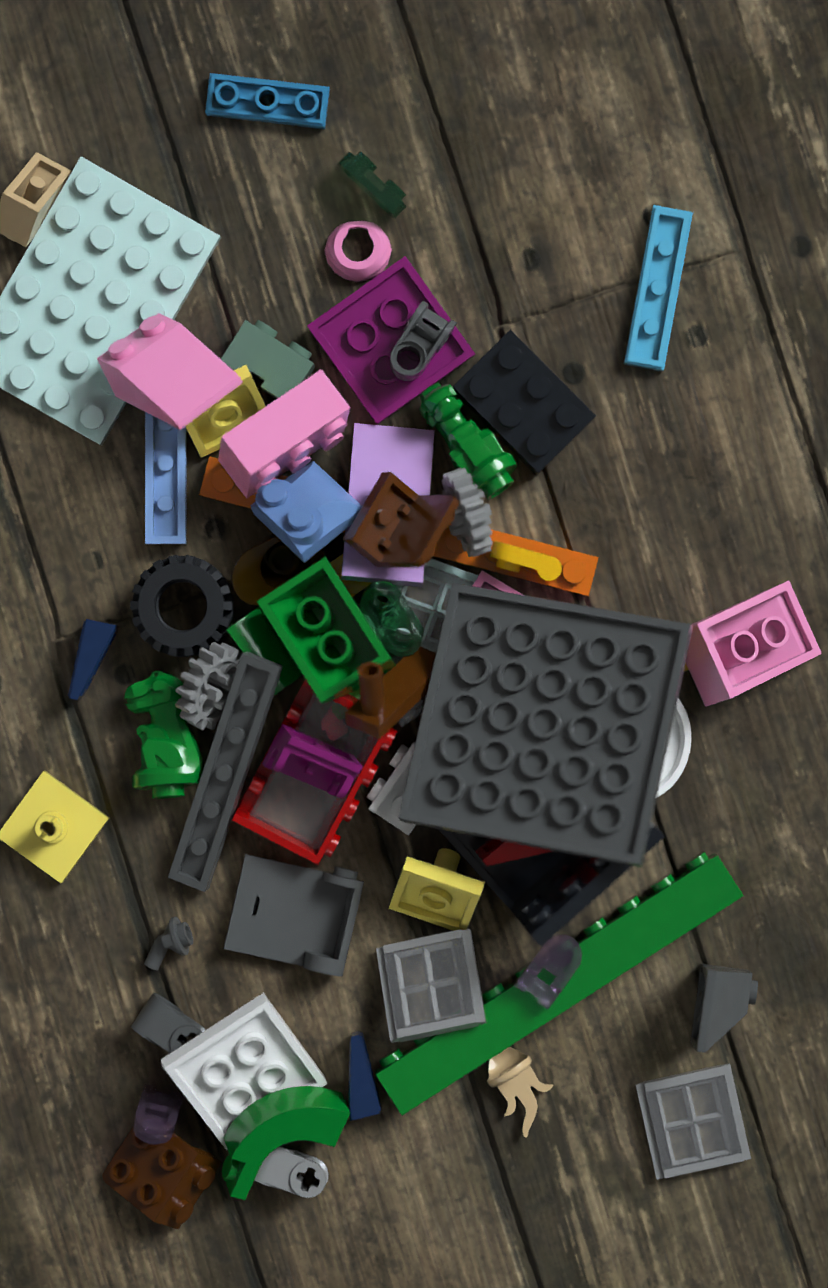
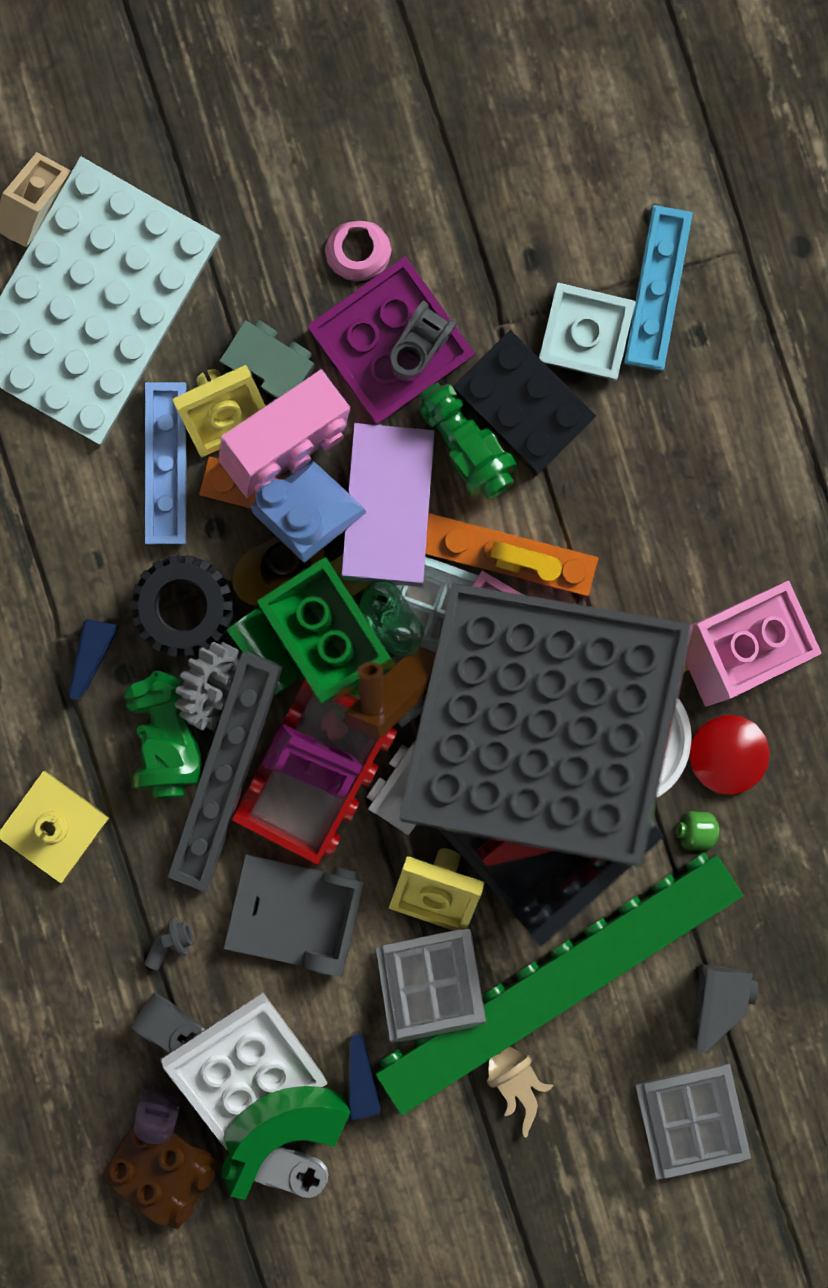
(167, 371): bright pink slope -> none
(293, 103): dark azure tile -> none
(360, 171): clear green plate -> none
(399, 525): reddish brown bracket -> none
(471, 514): light grey gear -> none
(558, 956): plate -> none
(587, 331): none -> light aqua plate
(698, 831): none -> bright green piece
(729, 754): none -> red dish

